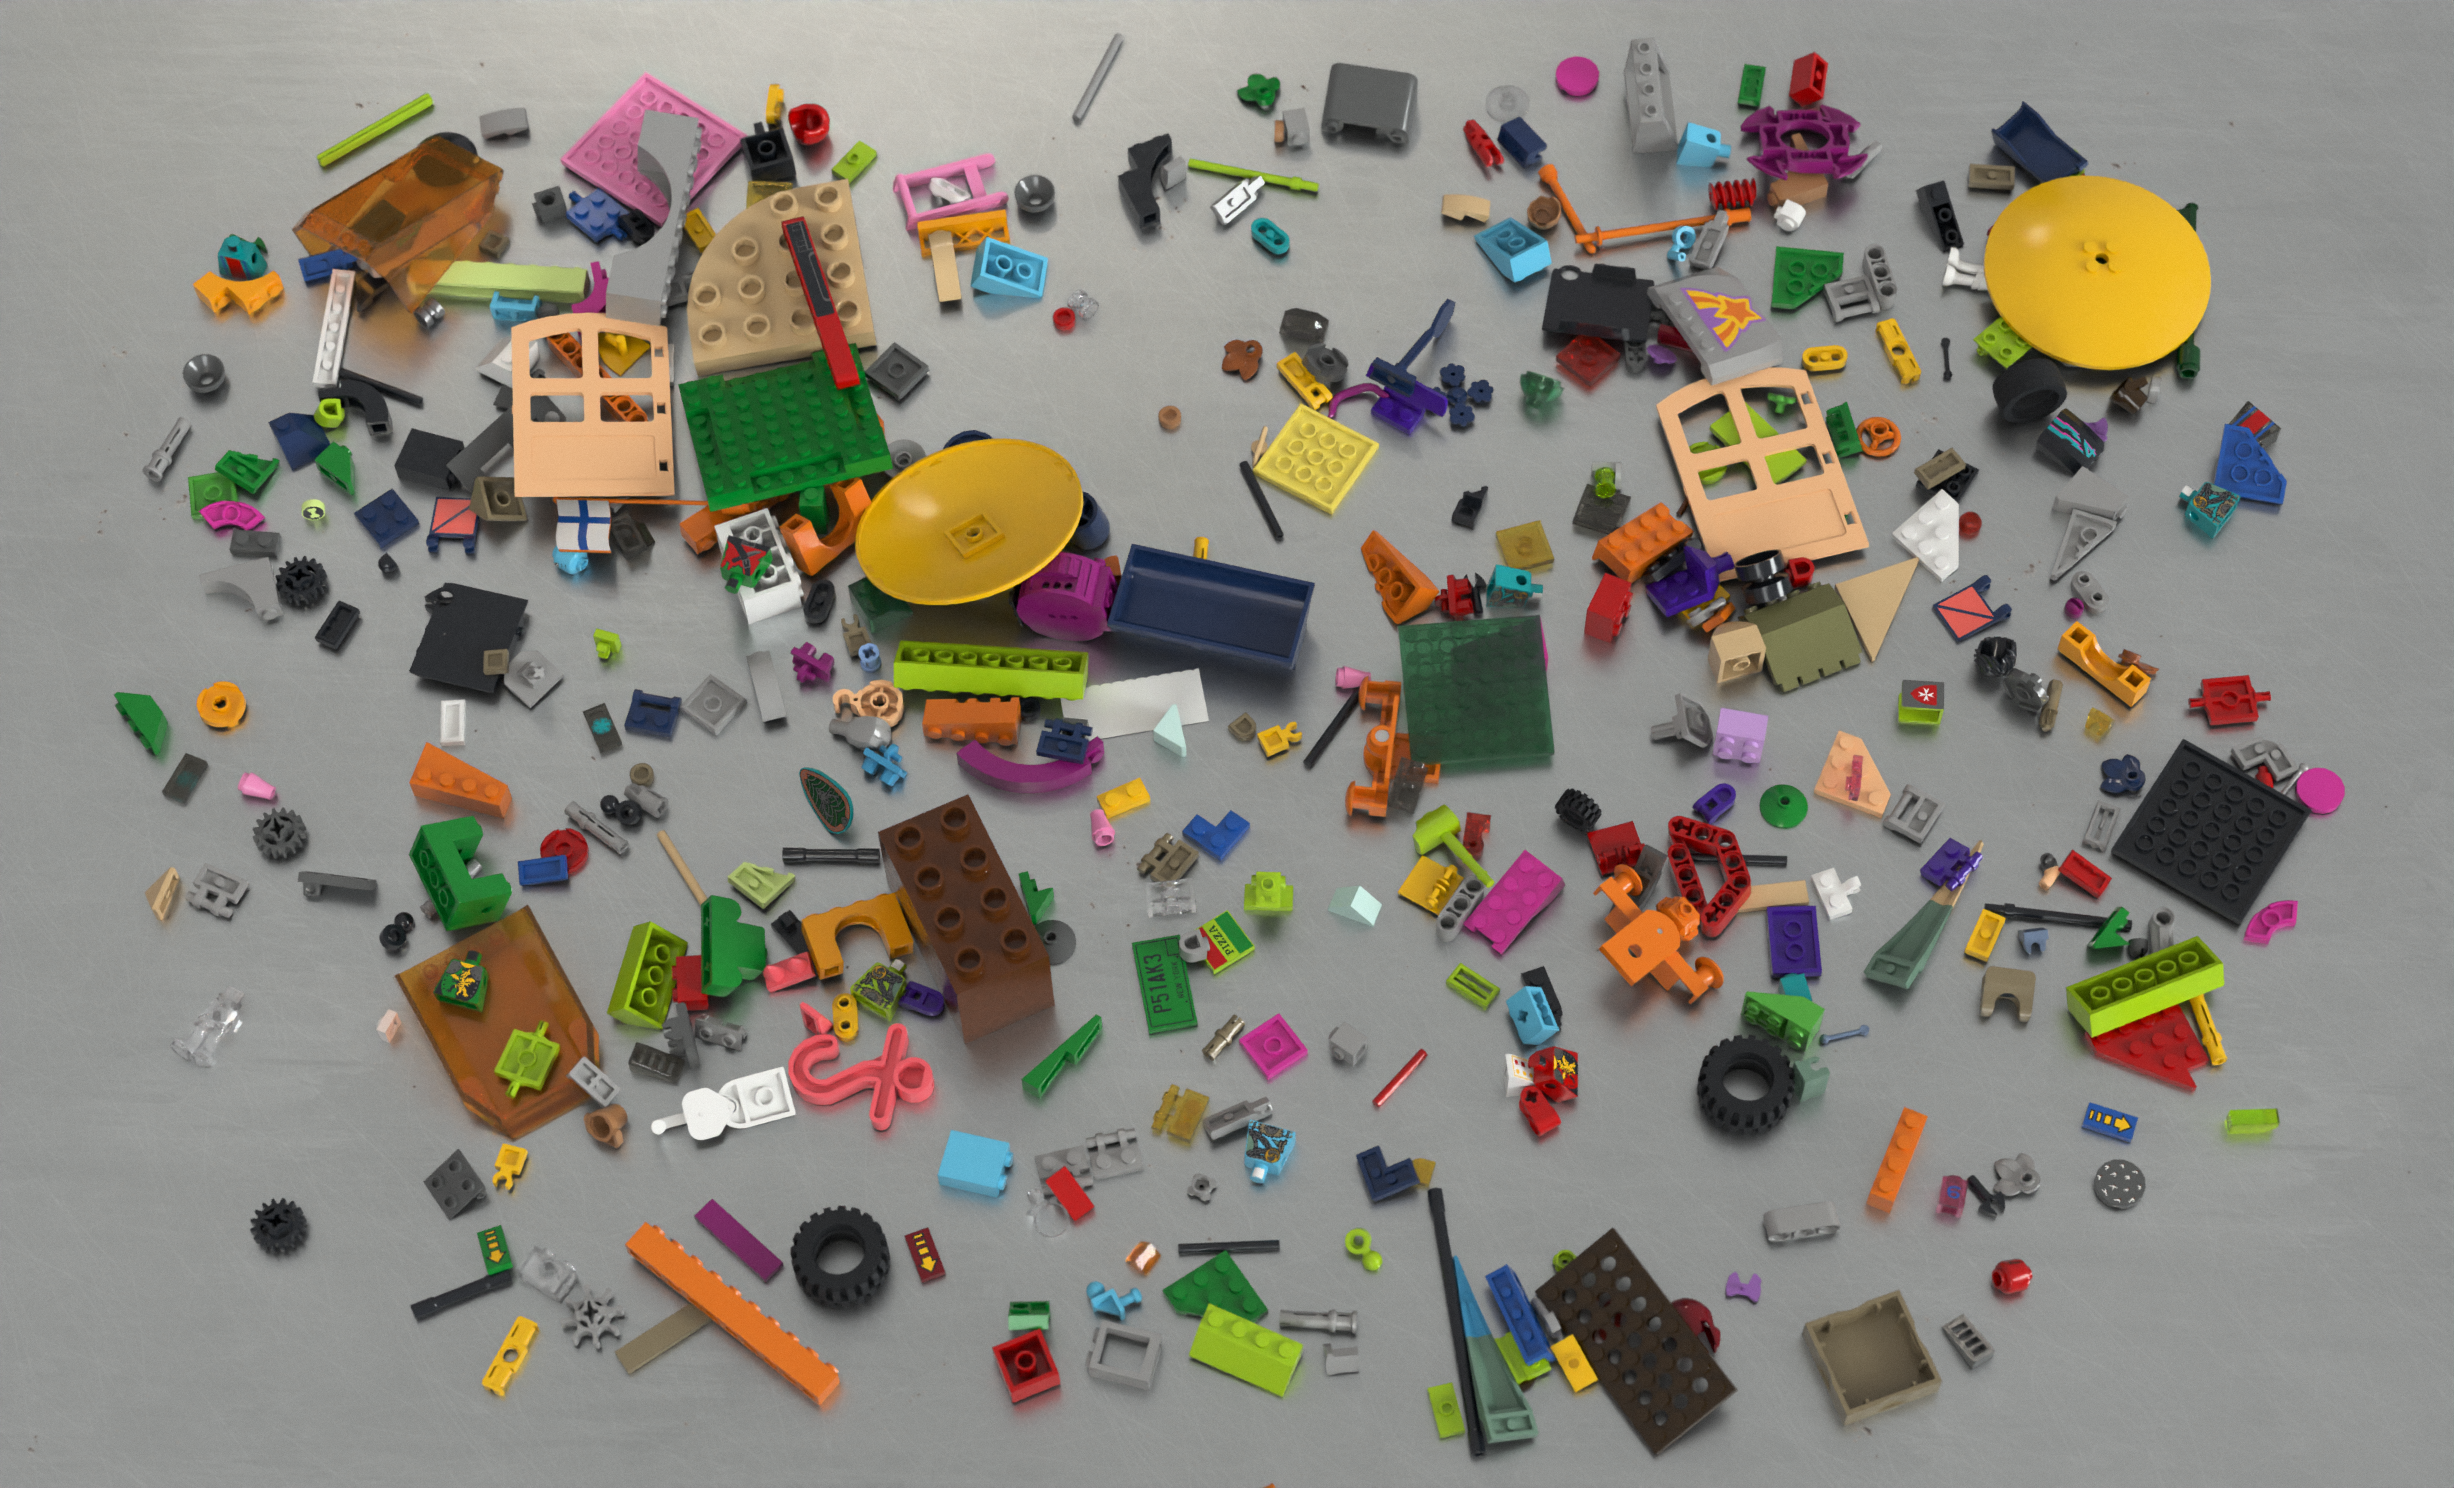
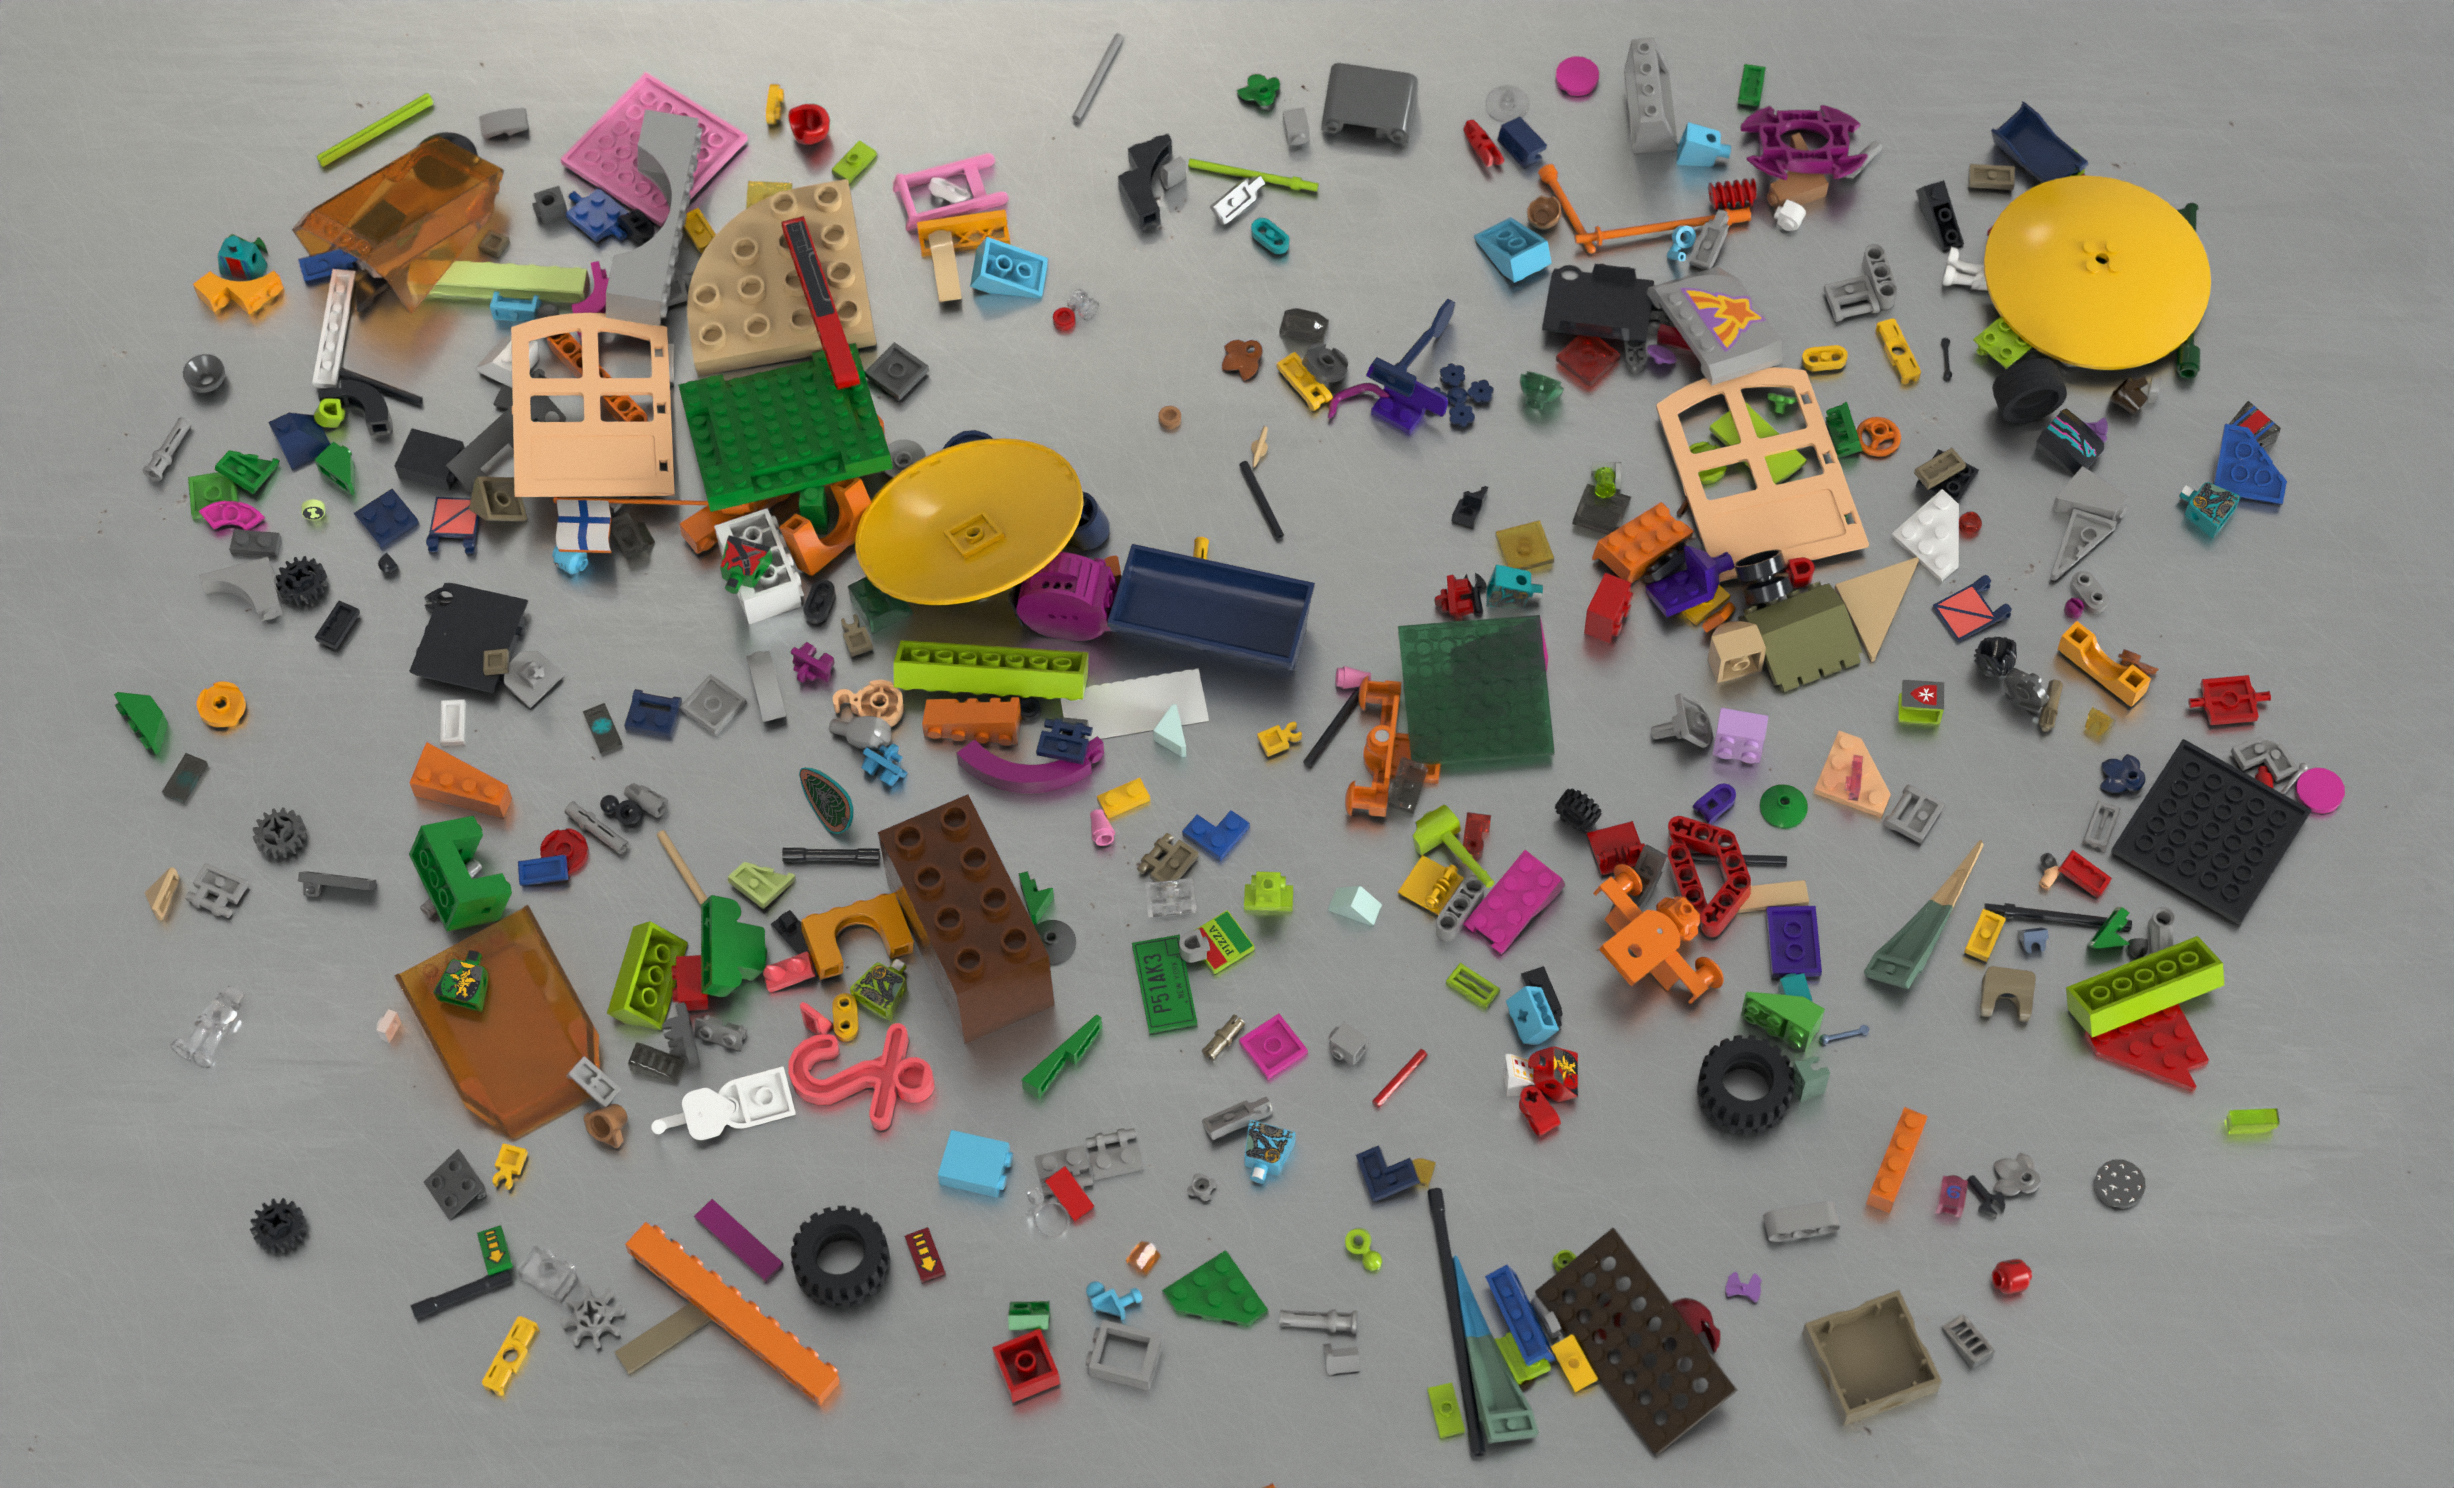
(253, 785): bright pink cone -> none
(402, 922): black plate -> none
(429, 312): flat silver wheel -> none
(527, 1059): lime plate -> none
(606, 642): lime tile -> none
(620, 350): yellow shield -> none
(642, 774): dark tan tile -> none
(767, 154): black hinge -> none
(872, 659): light blue bush -> none
(930, 1002): dark purple plate -> none
(1034, 187): dark grey piece -> none
(1187, 1116): clear yellow plate -> none
(1236, 1246): black bar -> none
(1243, 728): dark tan tile -> none
(1246, 1350): lime slope -> none
(1279, 131): medium nougat tile -> none
(1315, 458): light yellow tile -> none
(1401, 584): orange wedge -> none
(1460, 205): tan slope -> none
(1699, 616): light grey plate -> none
(1802, 274): green plate -> none
(1808, 79): red brick -> none
(1833, 893): white plate -> none
(1947, 860): dark purple plate -> none
(2109, 1122): blue tile -> none
(2211, 1038): yellow pin -> none
(2270, 919): dark pink tile -> none

